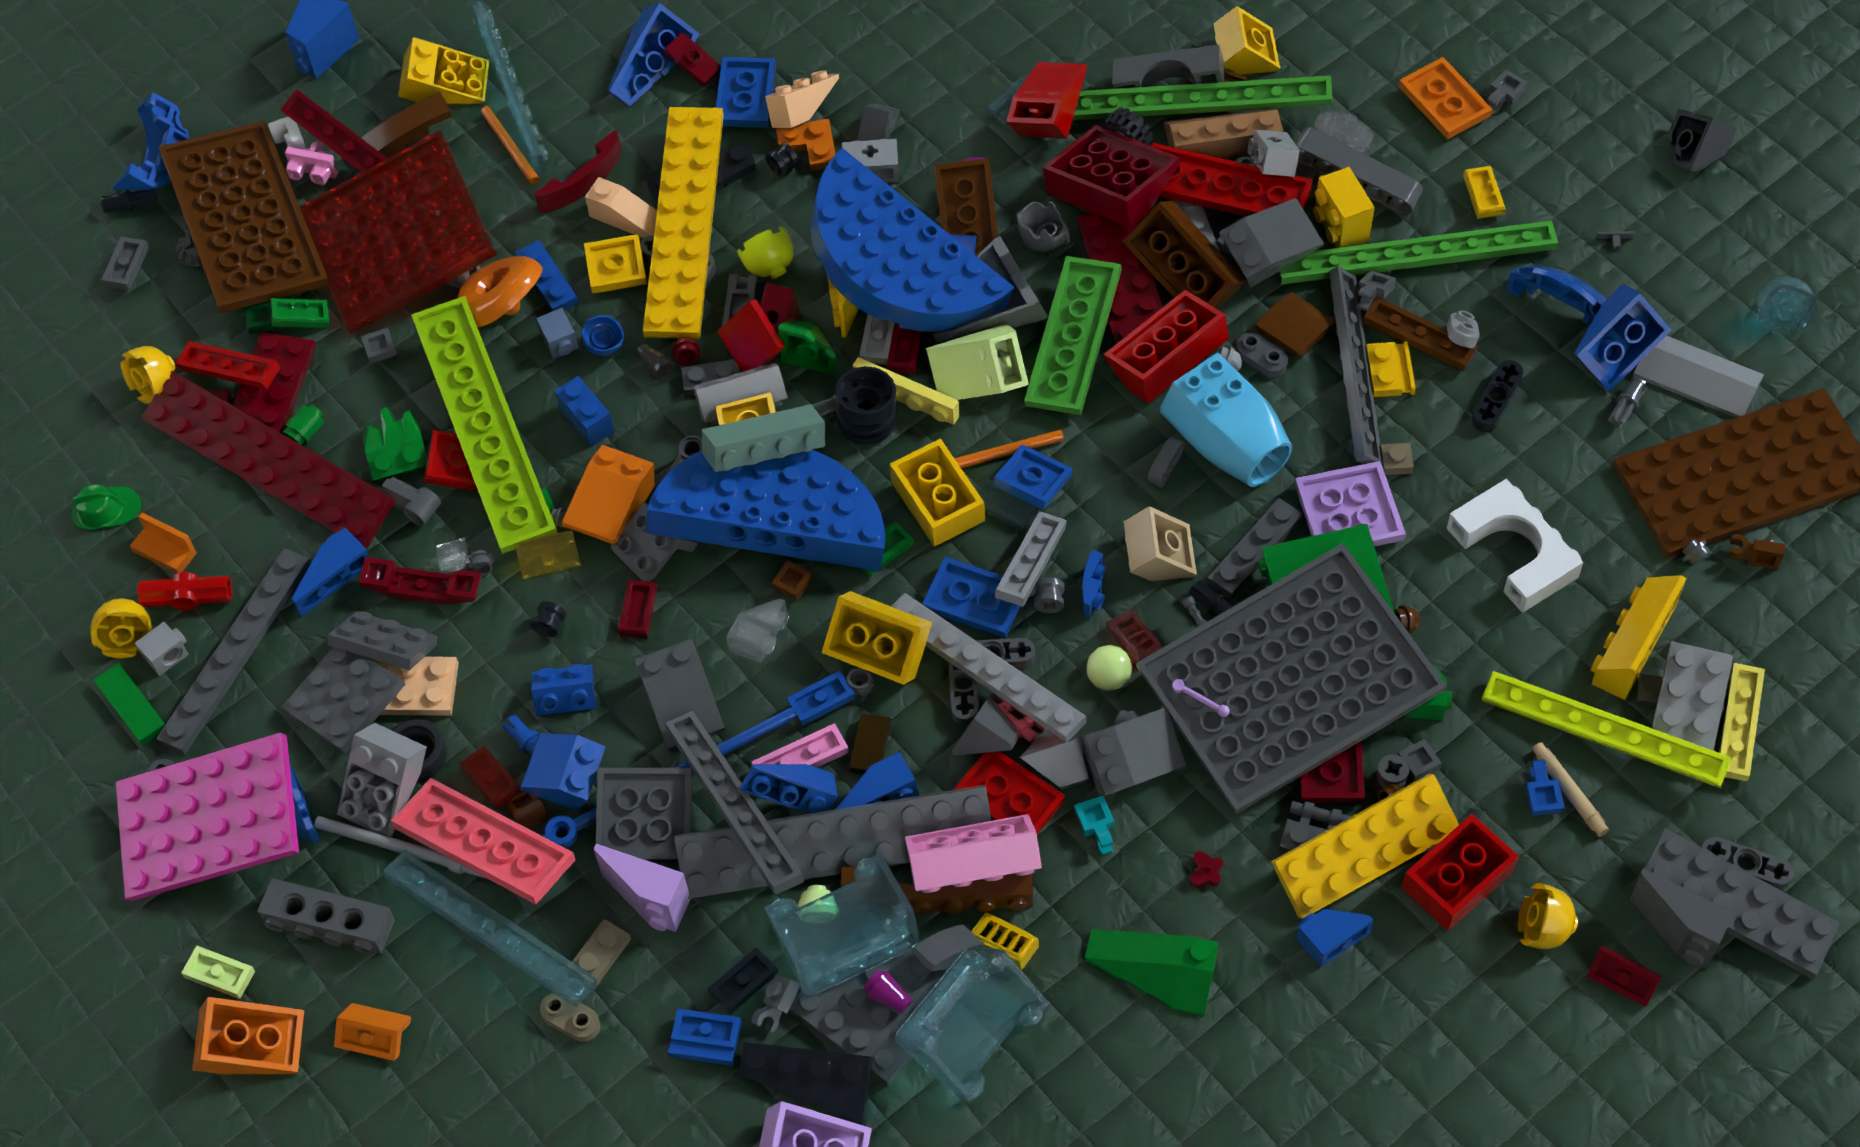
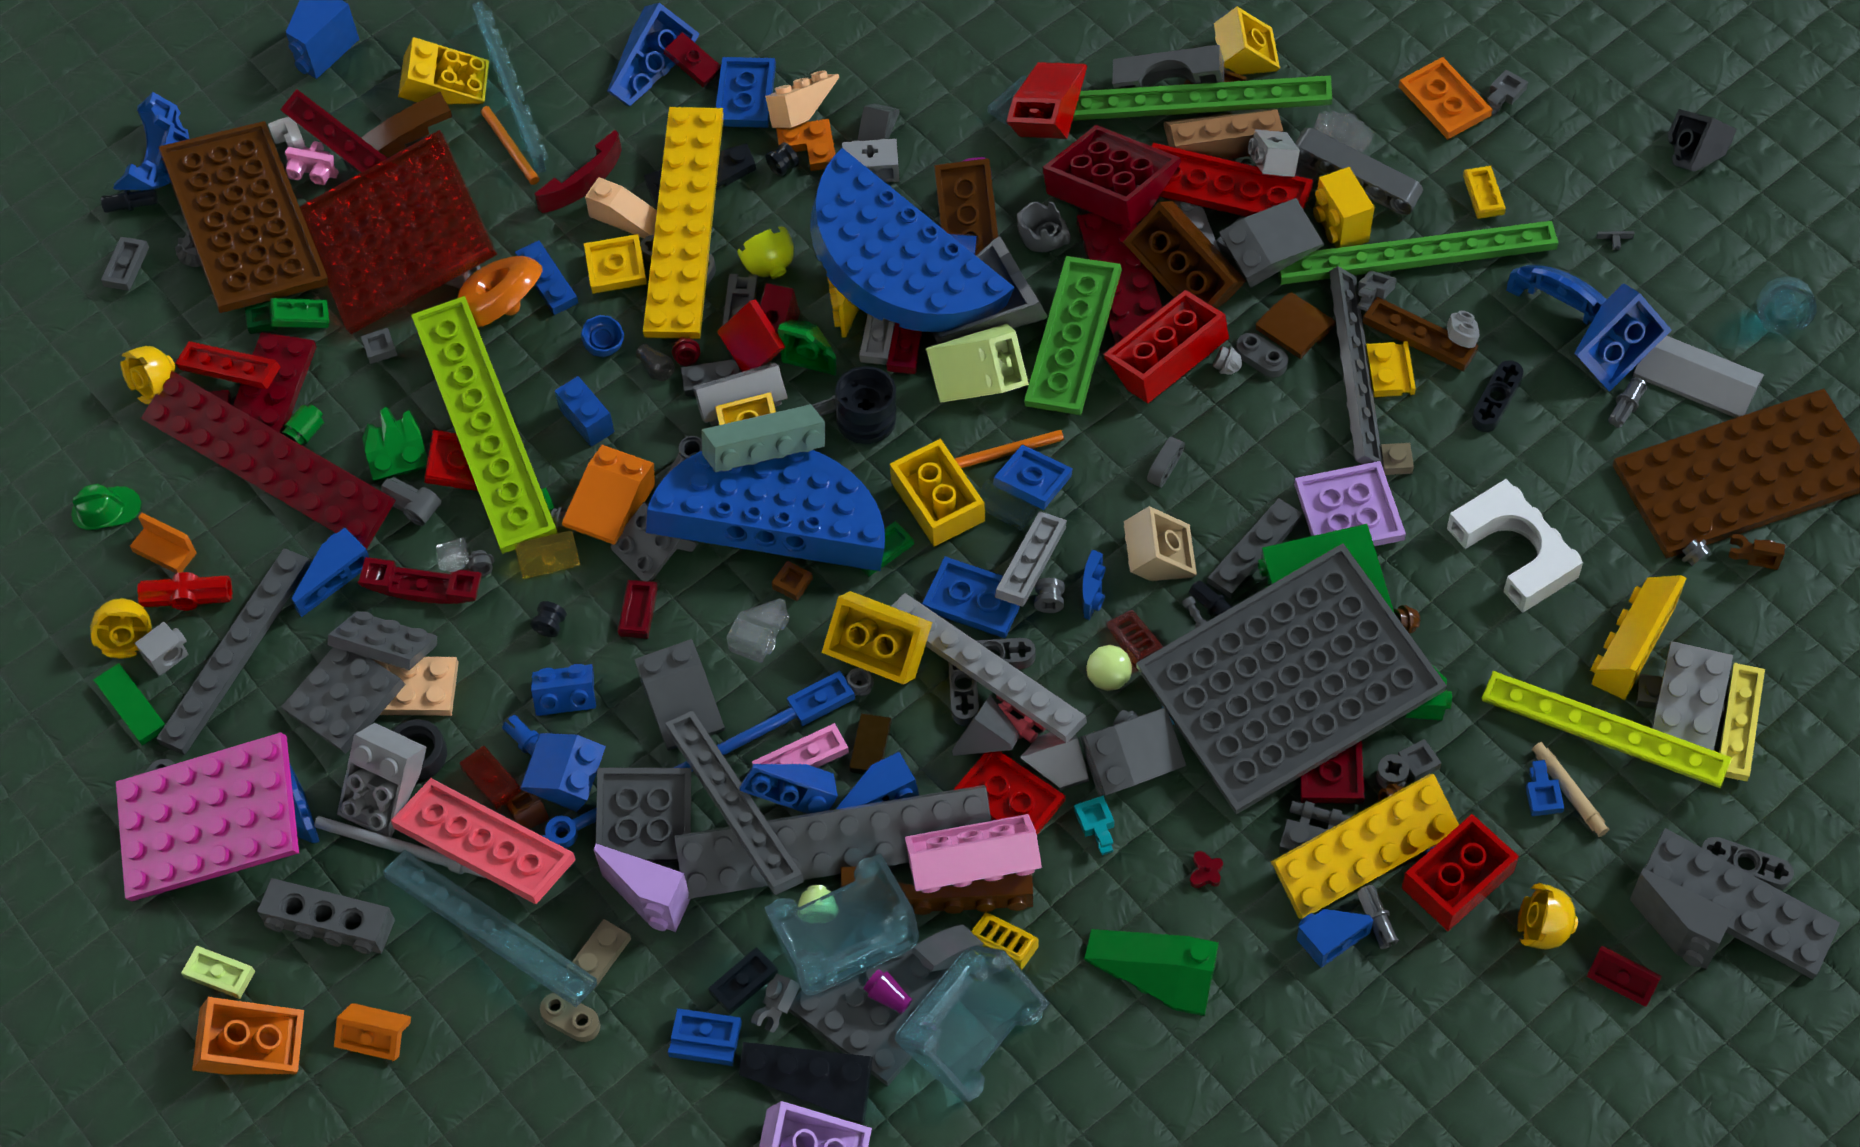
(557, 333): sand blue brick -> none
(919, 396): light yellow plate -> none
(1128, 125): black tyre -> none
(1179, 686): lavender hinge -> none
(1228, 421): medium azure animal -> none
(1381, 925): none -> dark grey axle

